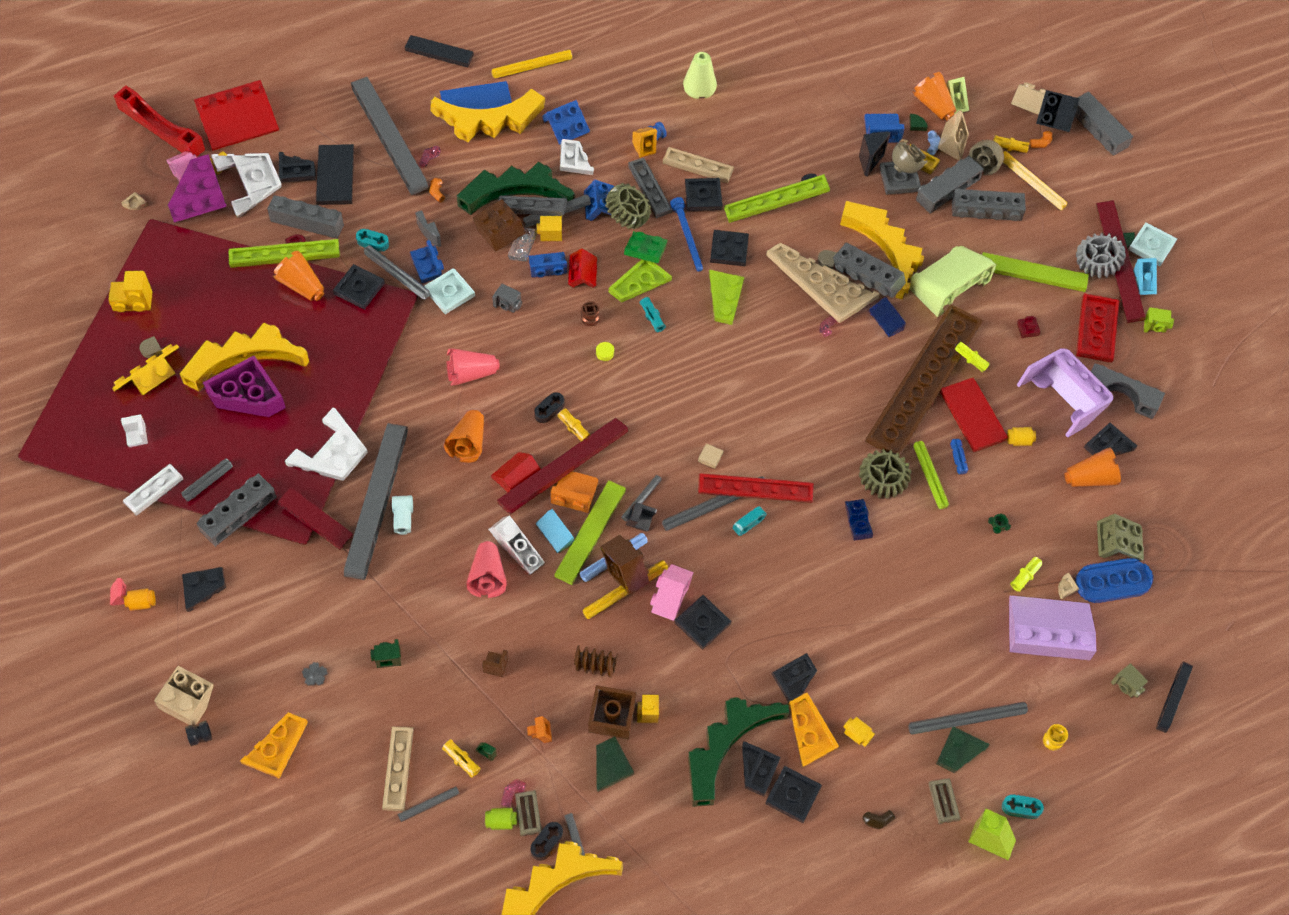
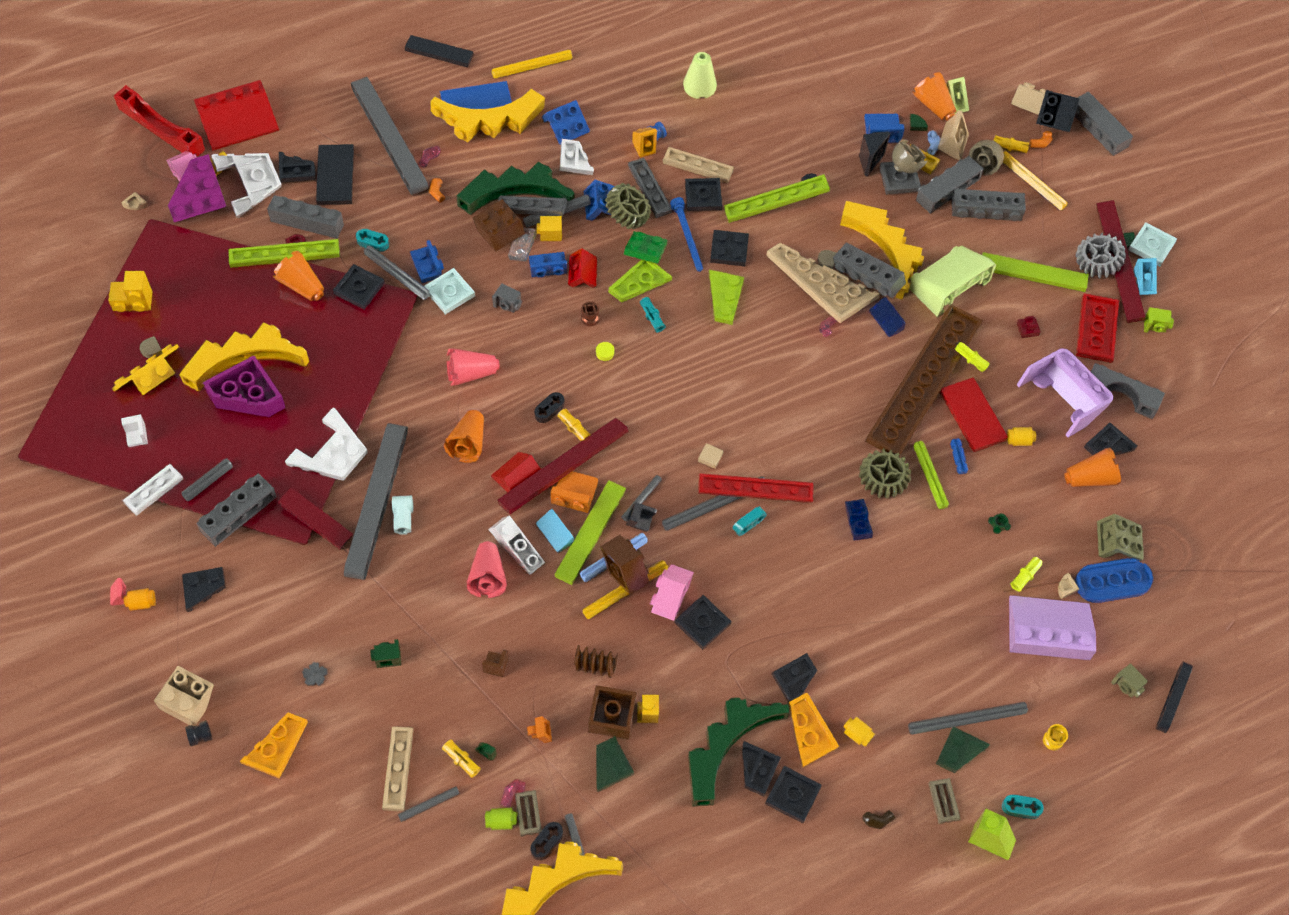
(429, 230): dark grey slope -> none

